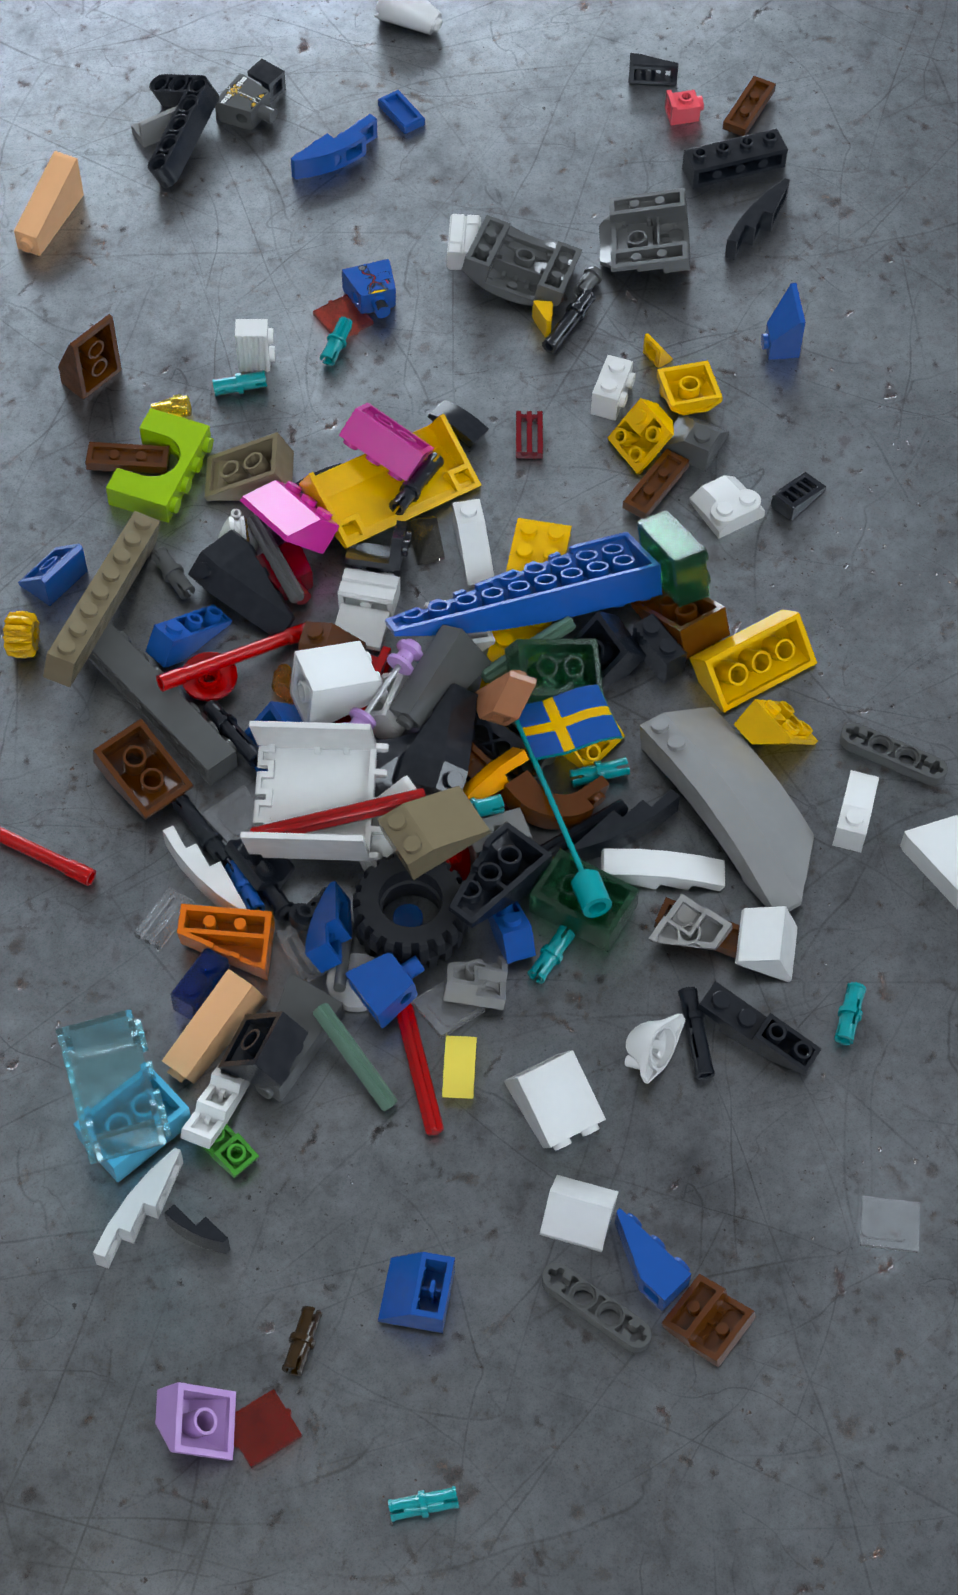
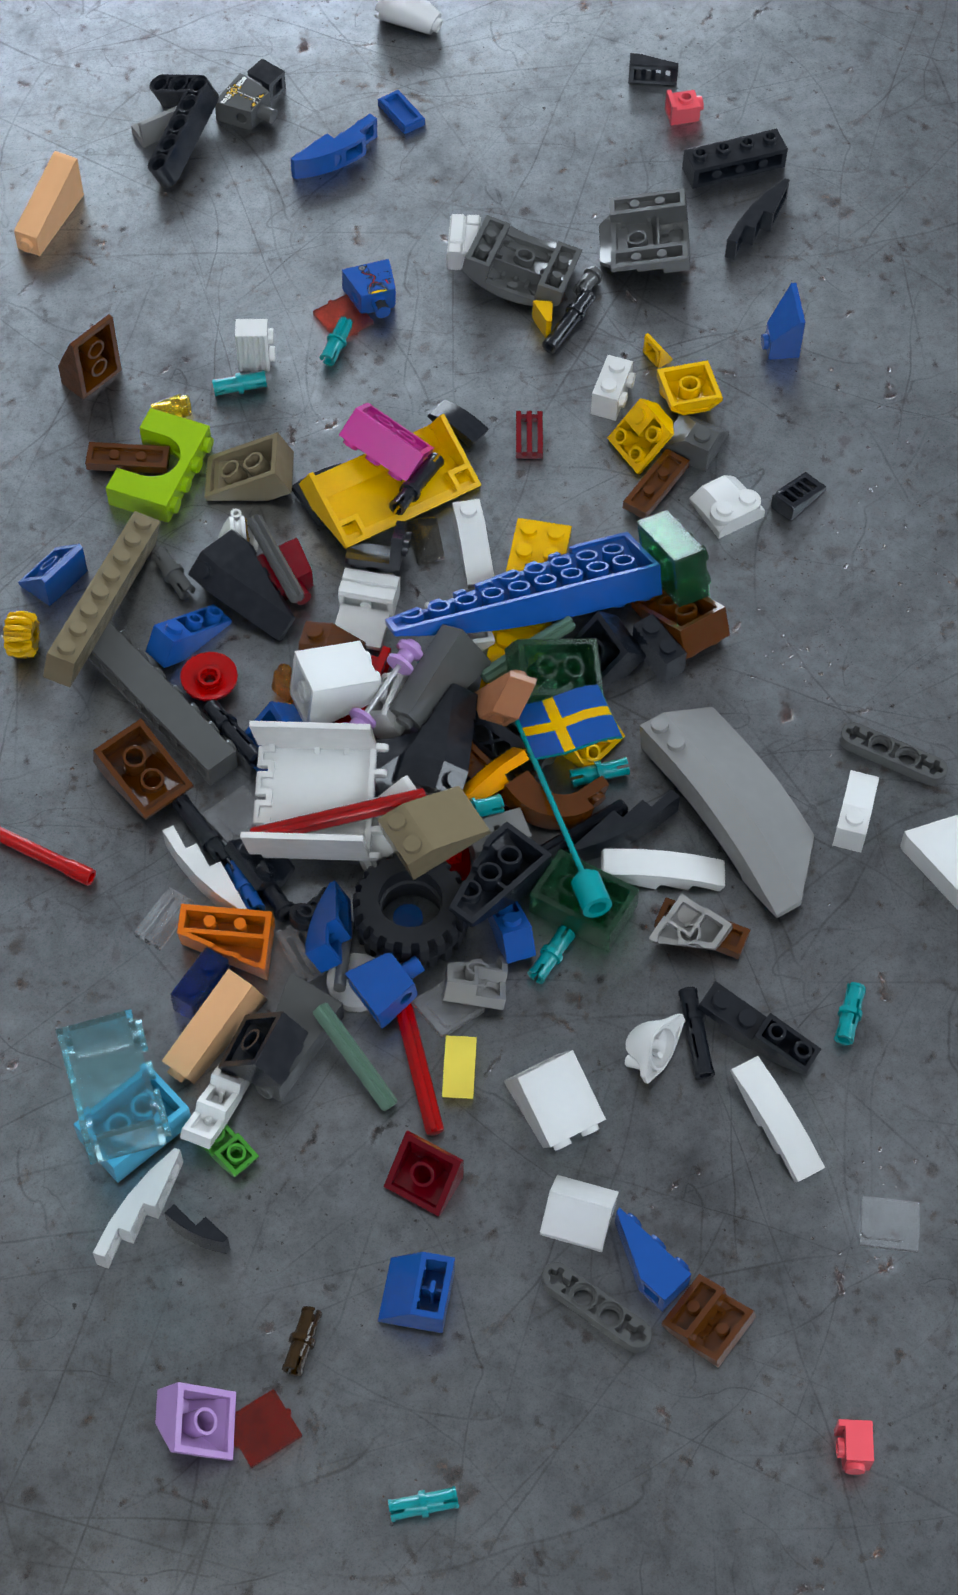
(182, 675): red piece -> none
(292, 515): slope -> none
(424, 1173): none -> dark red slope
(749, 106): reddish brown plate -> none
(754, 659): yellow slope -> none
(767, 941): white slope -> none
(773, 724): yellow slope -> none
(777, 1118): none -> white slope
(855, 1445): none -> coral brick

